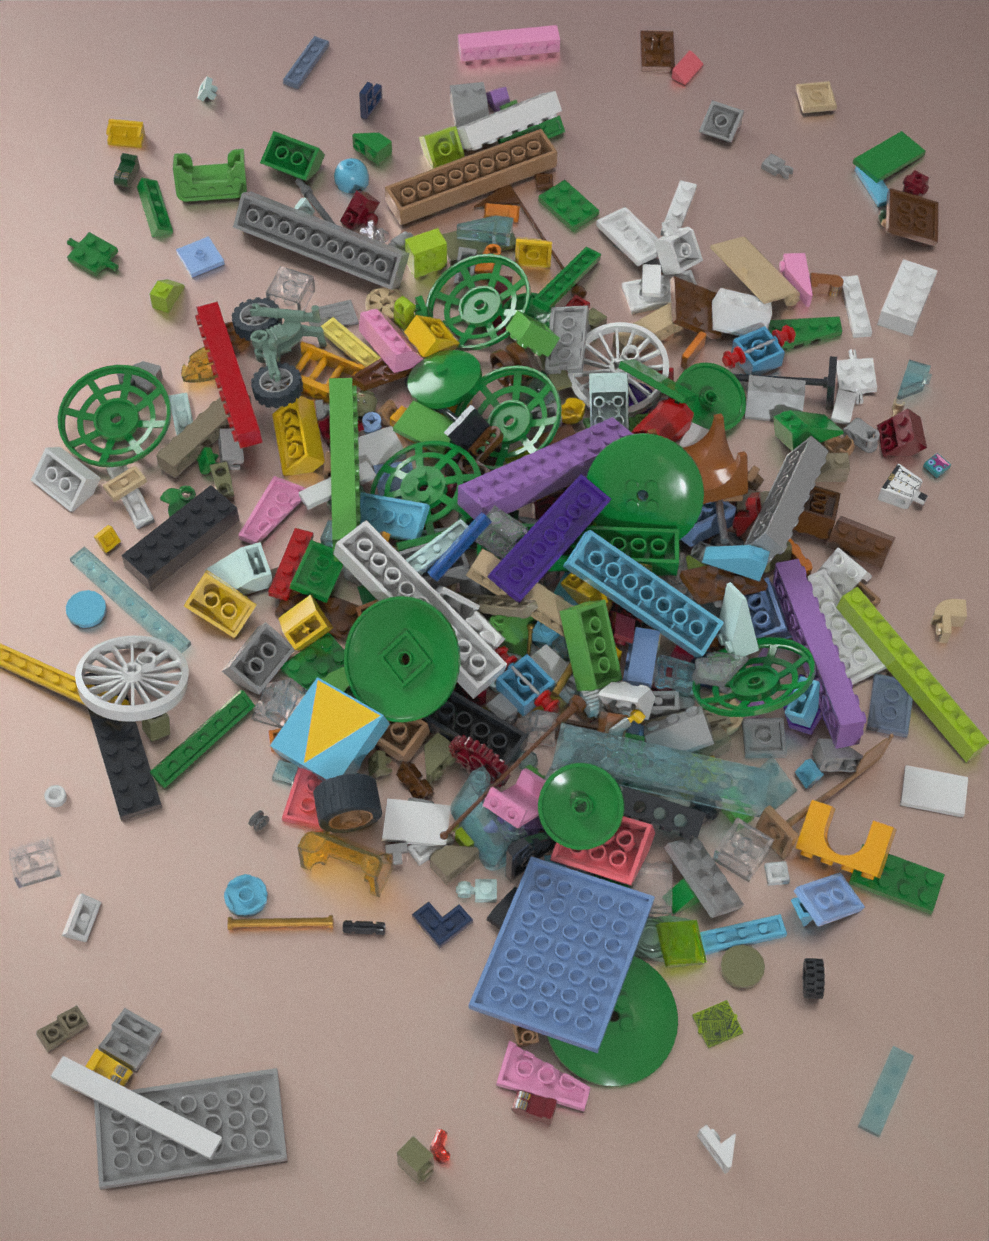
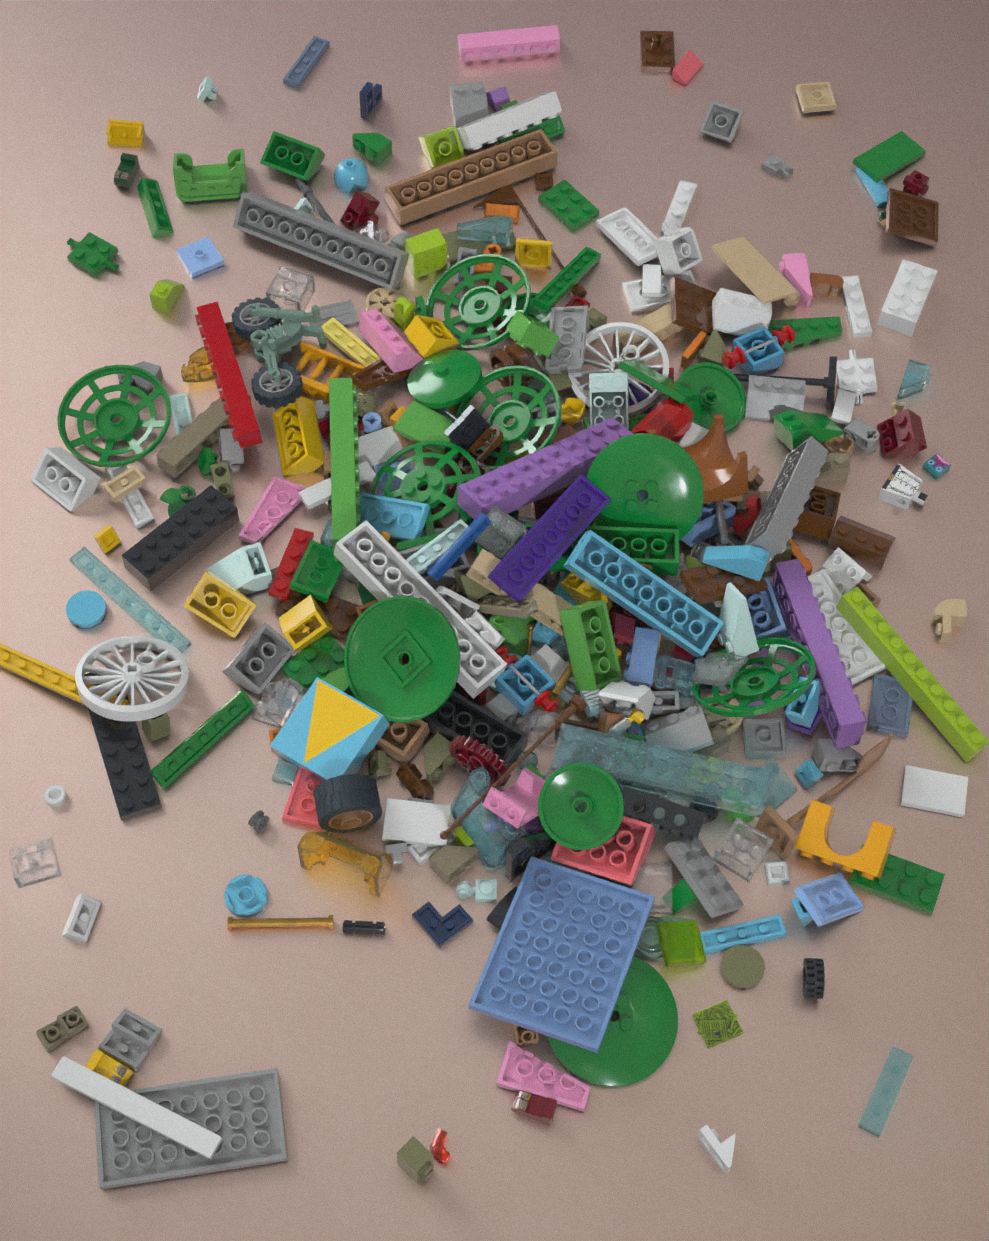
(469, 588): none -> olive slope
(713, 349): none -> olive slope

